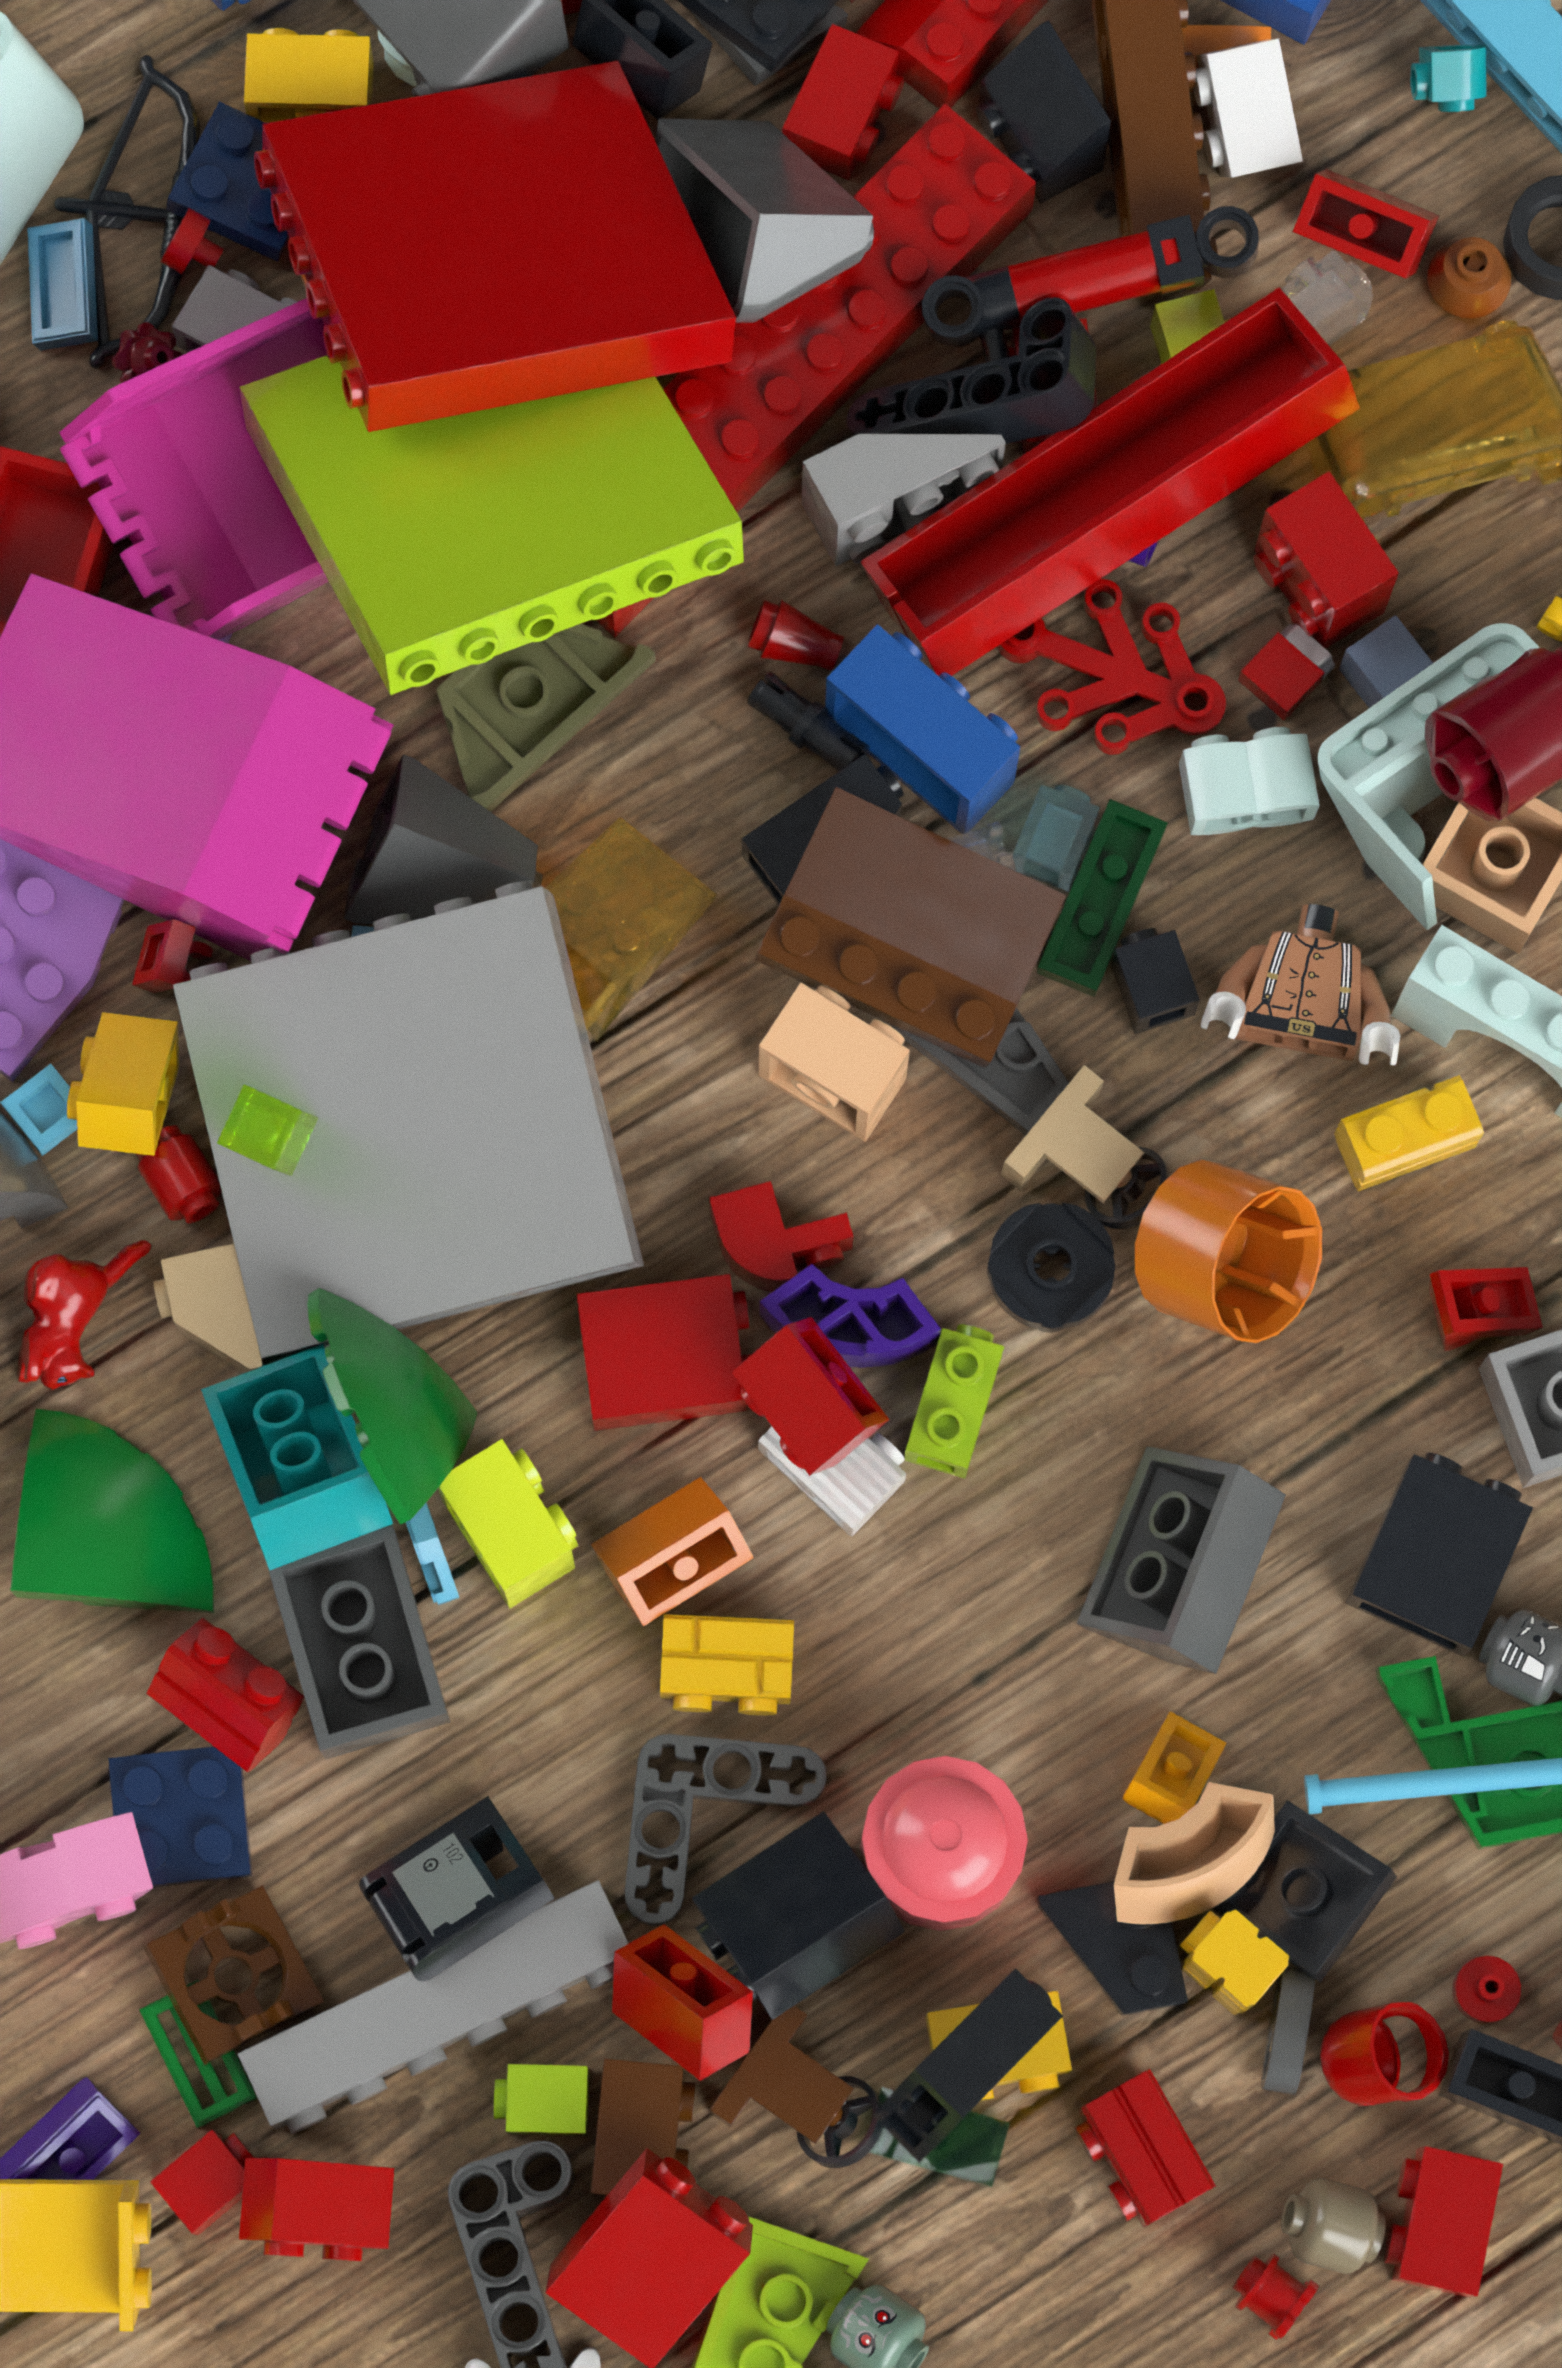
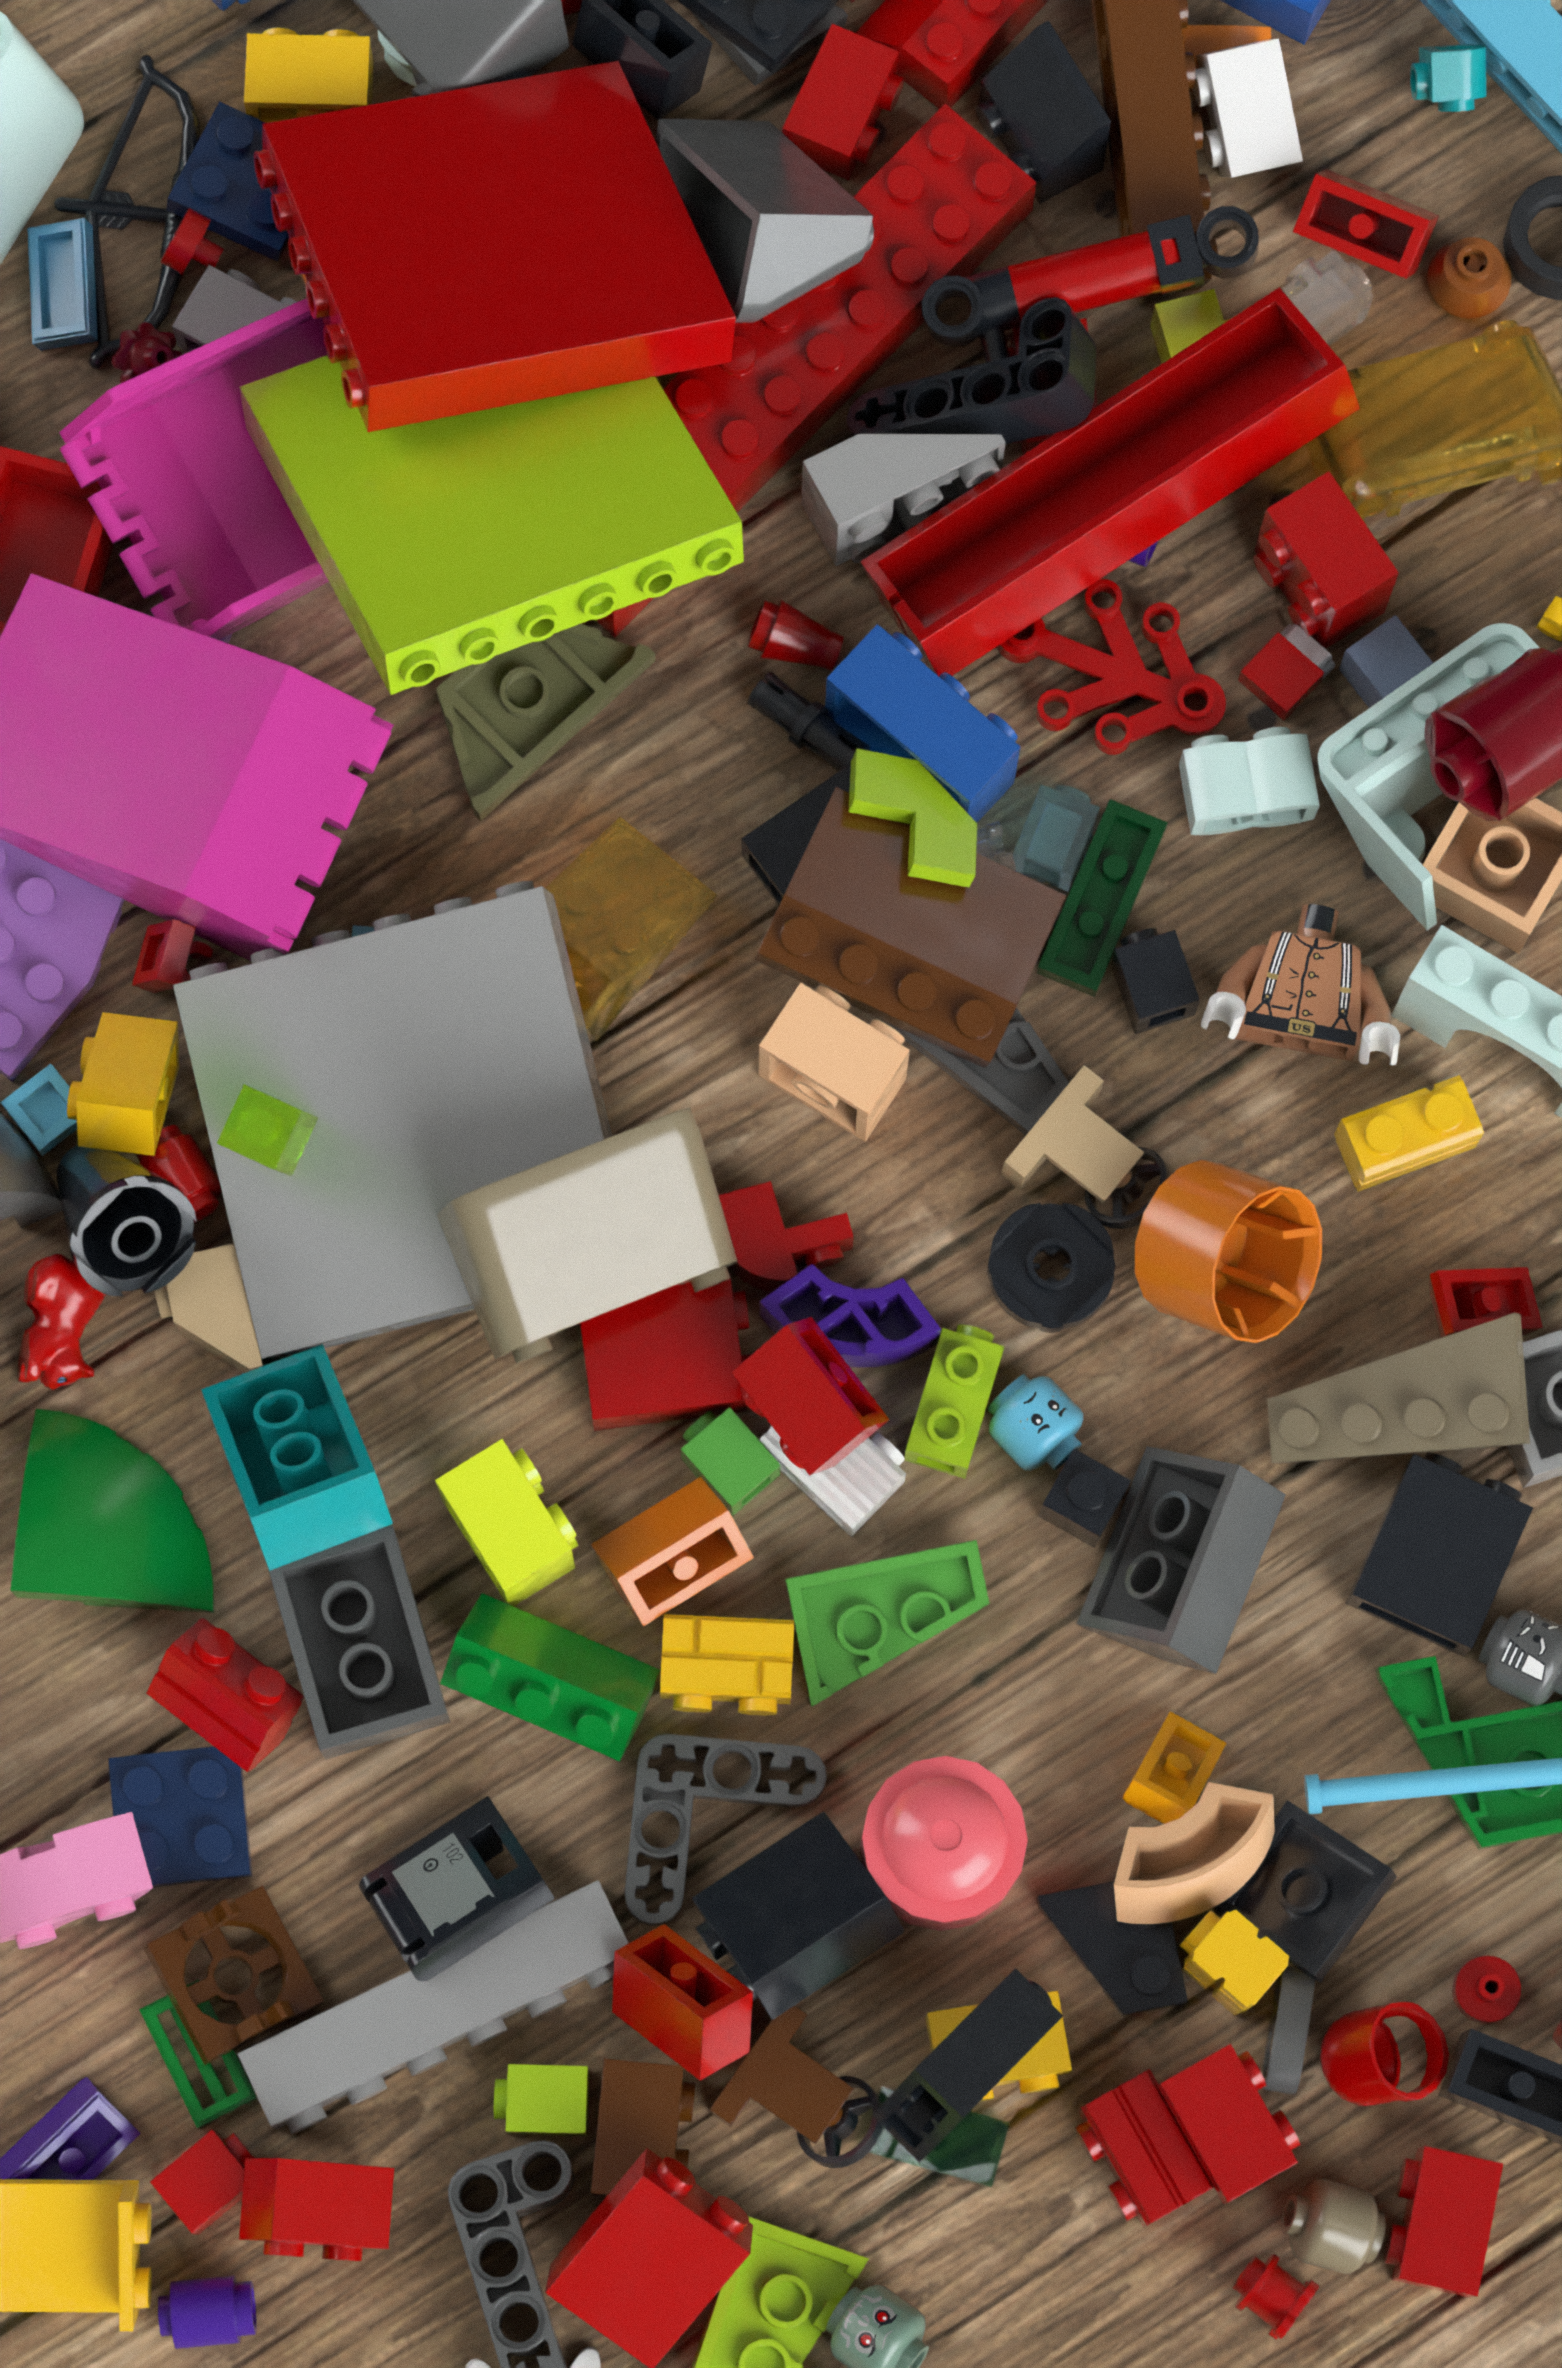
(123, 1222): none -> black cone
(208, 2312): none -> dark purple brick
(406, 1404): green brick -> none
(432, 1557): medium azure tile -> none
(433, 848): dark grey slope -> none
(550, 1676): none -> green brick
(589, 1234): none -> windscreen
(729, 1458): none -> bright green brick
(877, 1609): none -> bright green wing
(905, 792): none -> lime tile
(1035, 1422): none -> medium azure head
(1084, 1498): none -> black brick
(1230, 2123): none -> red slope
(1424, 1399): none -> dark tan wing

